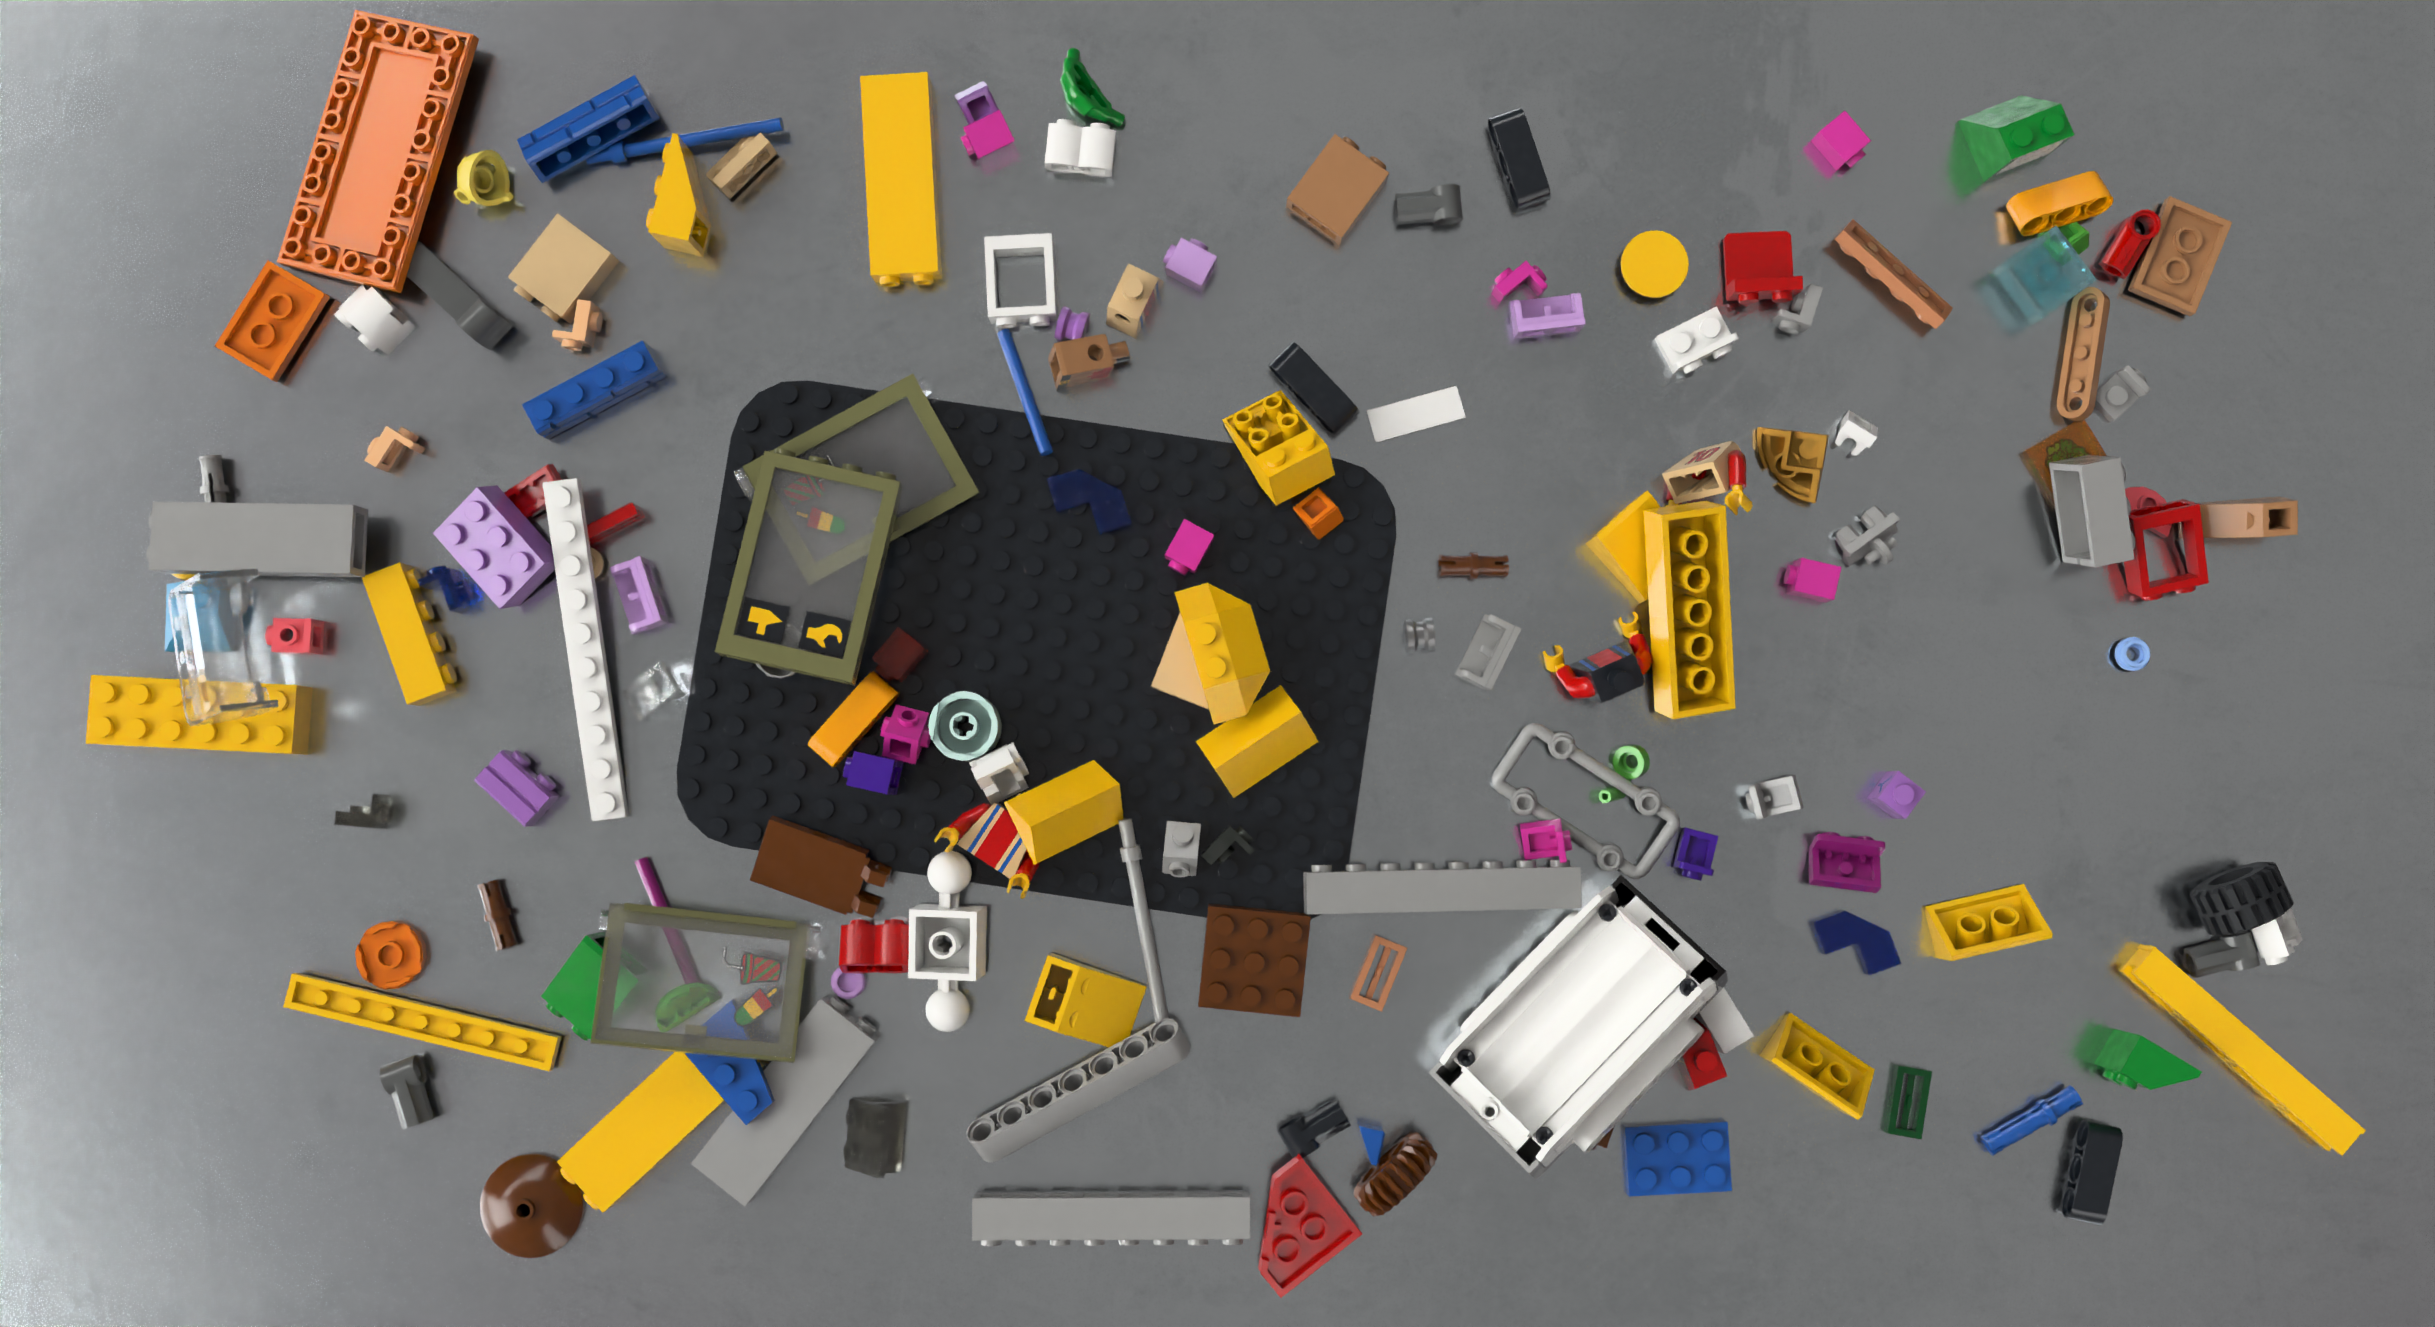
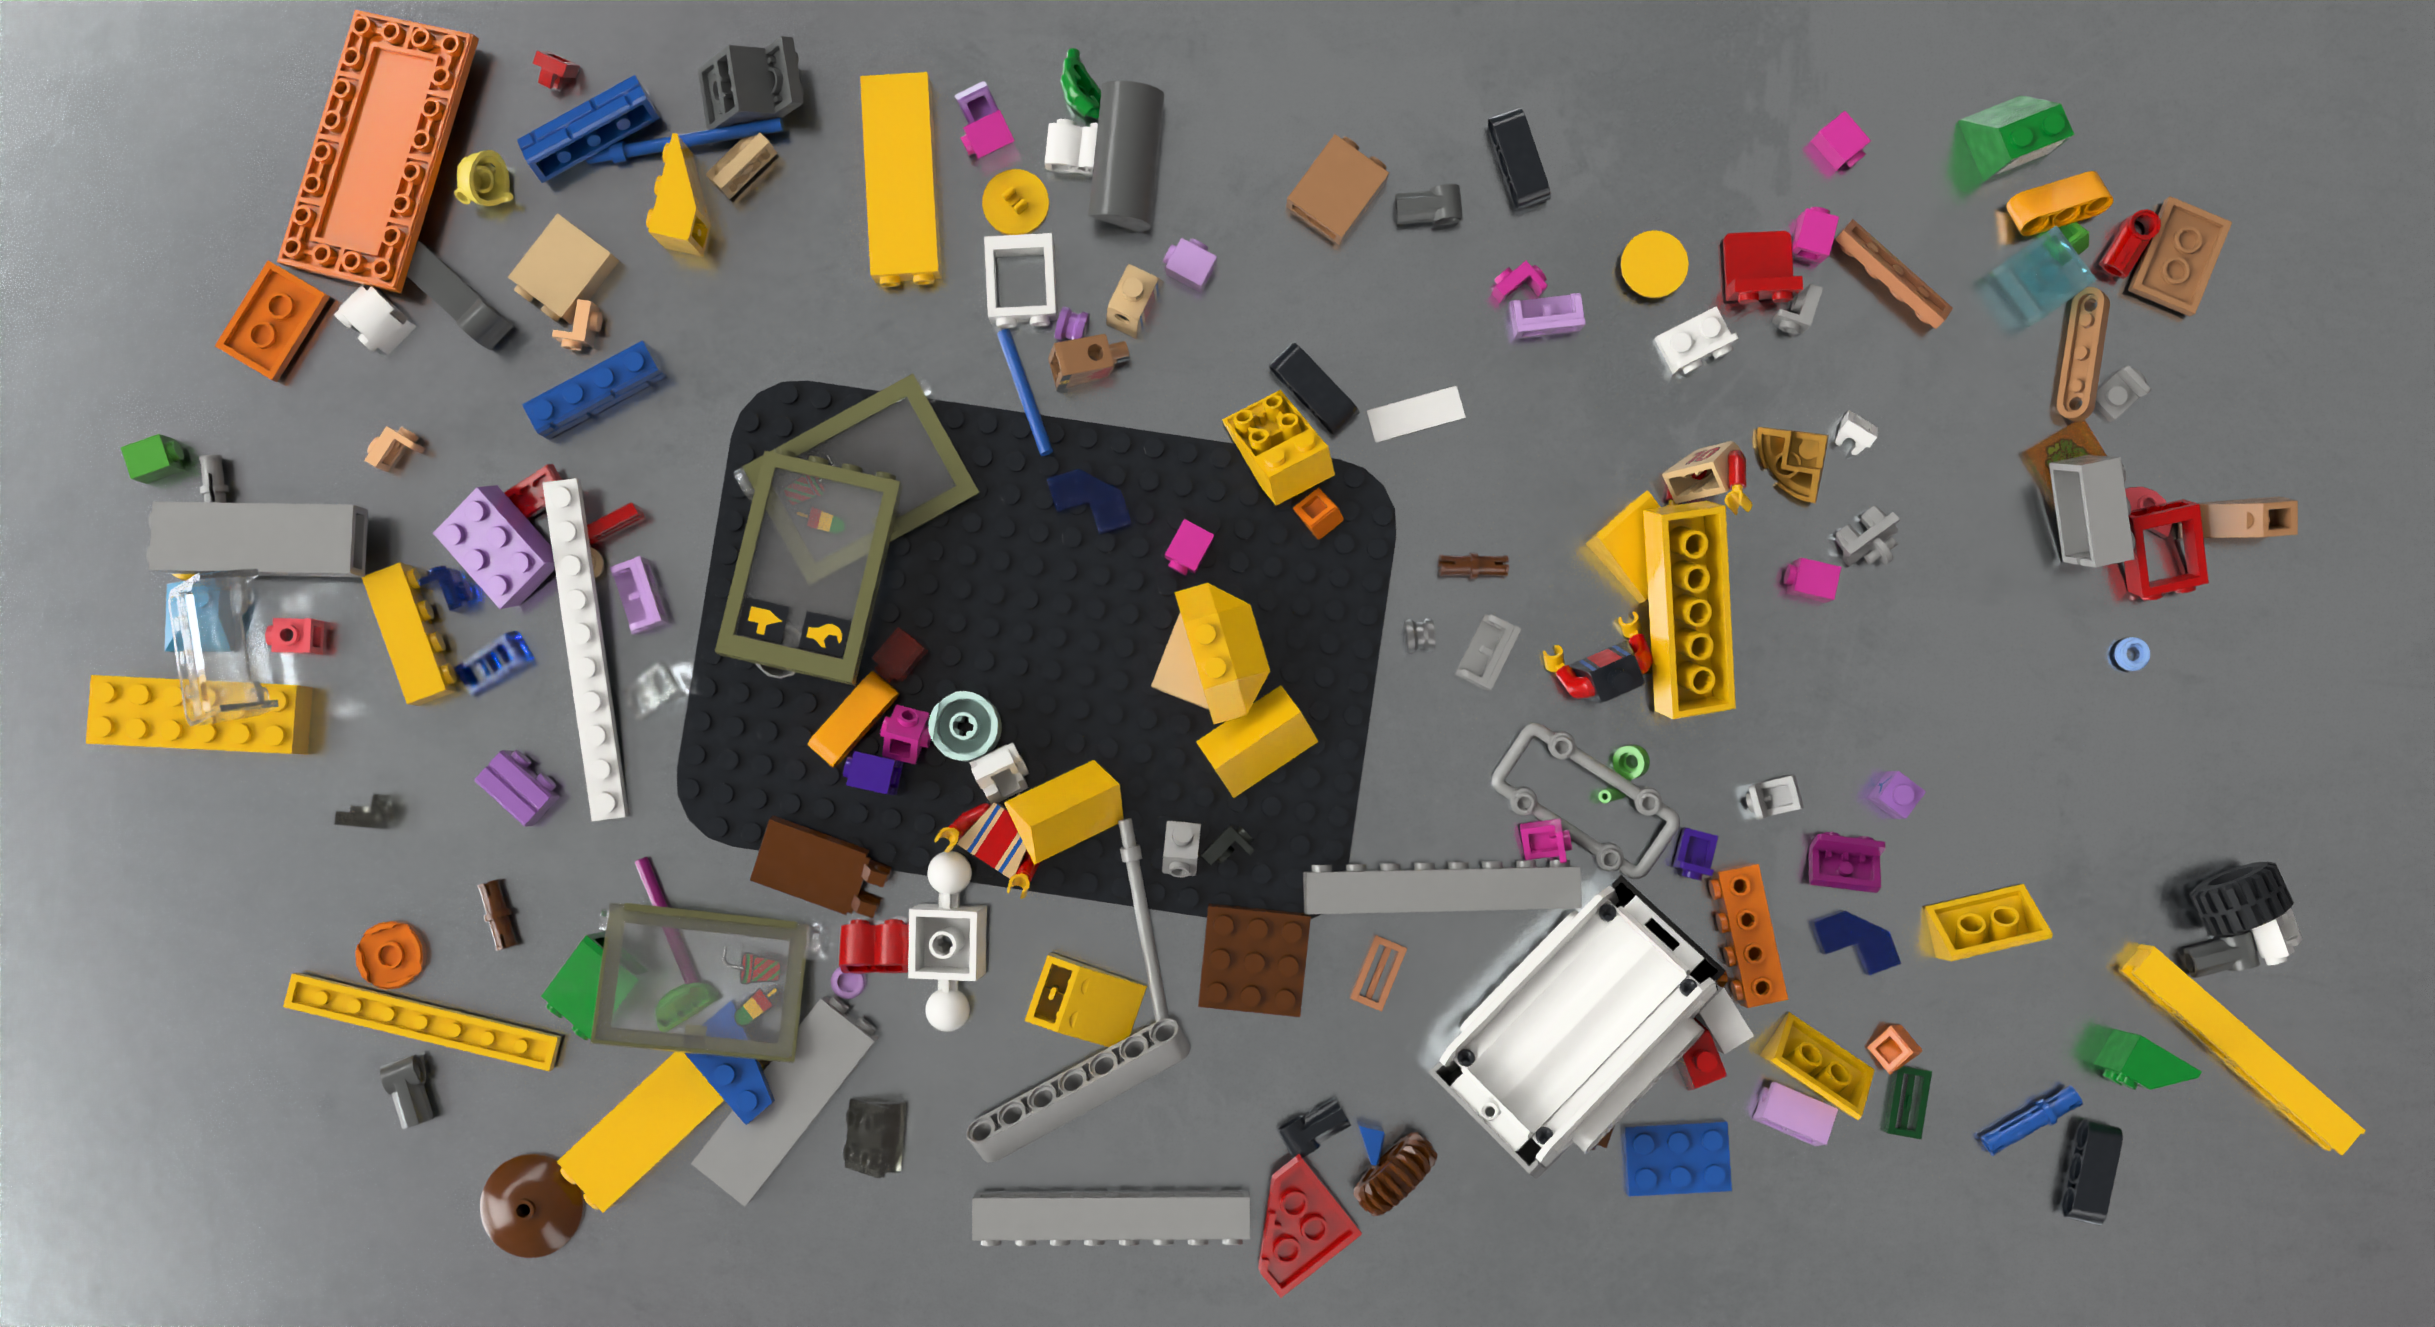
(153, 458): none -> bright green brick
(512, 651): none -> clear blue slope
(554, 69): none -> red tile
(750, 84): none -> dark grey bracket
(1015, 202): none -> yellow piece
(1126, 154): none -> dark grey brick
(1748, 935): none -> orange brick
(1795, 1114): none -> lavender hinge
(1814, 234): none -> dark pink brick
(1894, 1048): none -> orange slope

